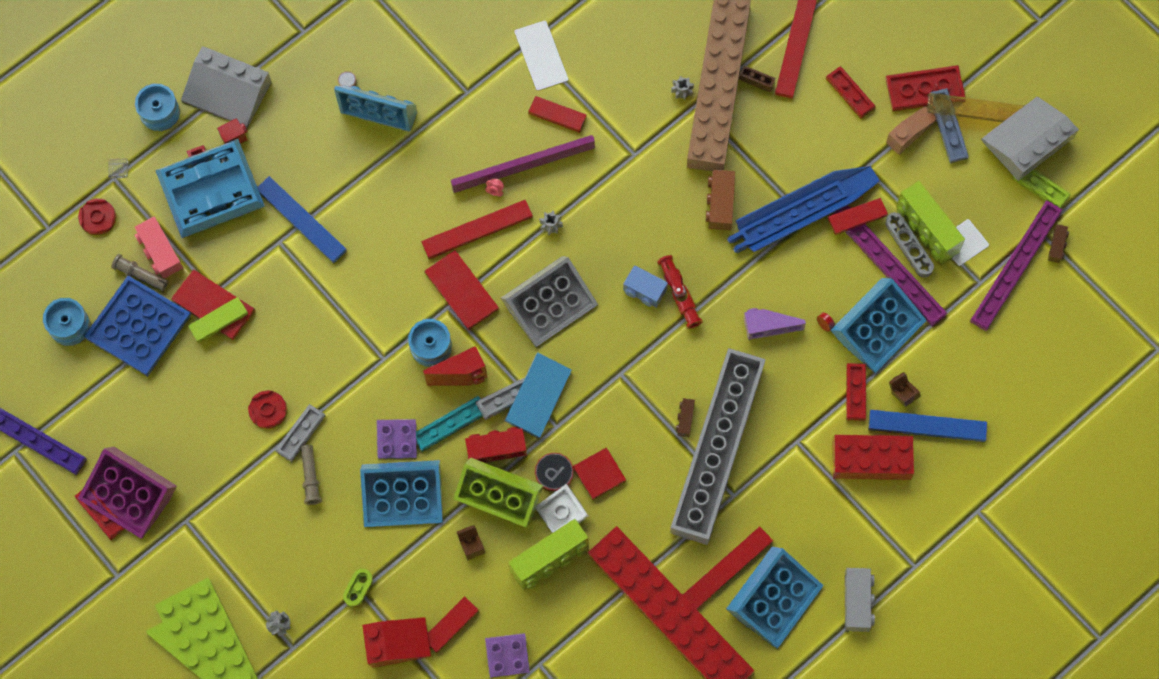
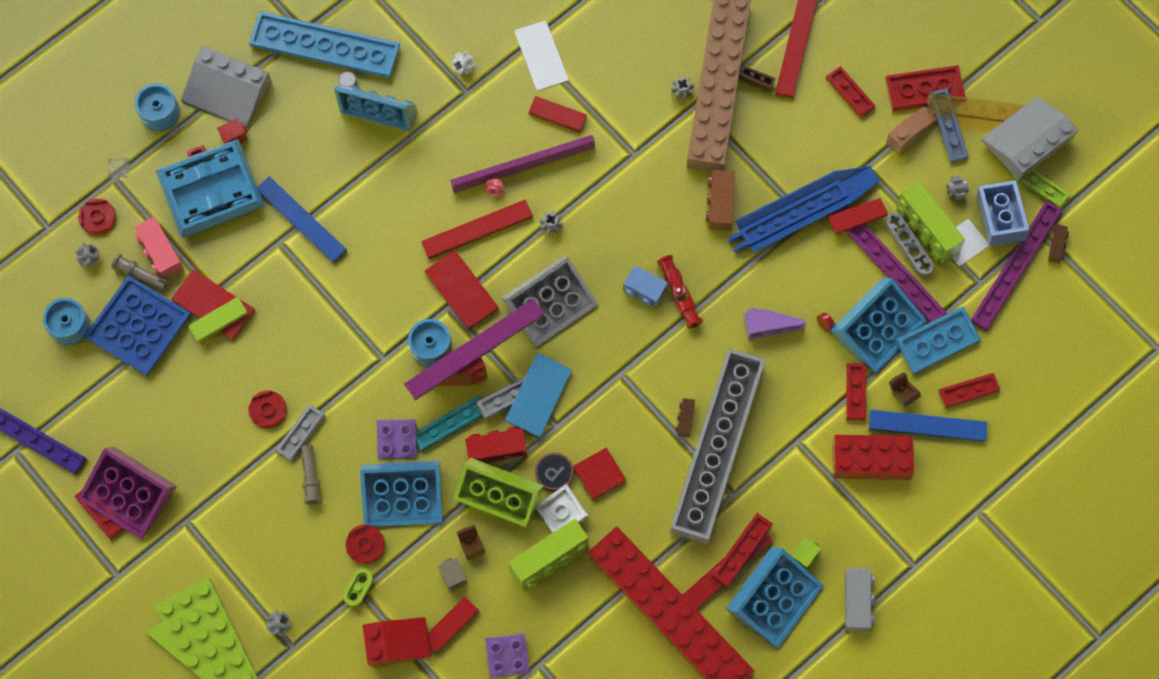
(87, 255): none -> light grey gear
(324, 44): none -> dark azure plate
(365, 544): none -> red tile
(452, 574): none -> dark tan brick
(463, 63): none -> white gear
(474, 349): none -> magenta tile
(742, 550): none -> red tile
(806, 552): none -> lime brick
(938, 340): none -> dark azure tile
(957, 187): none -> light grey gear
(969, 390): none -> red tile
(1002, 213): none -> medium blue brick

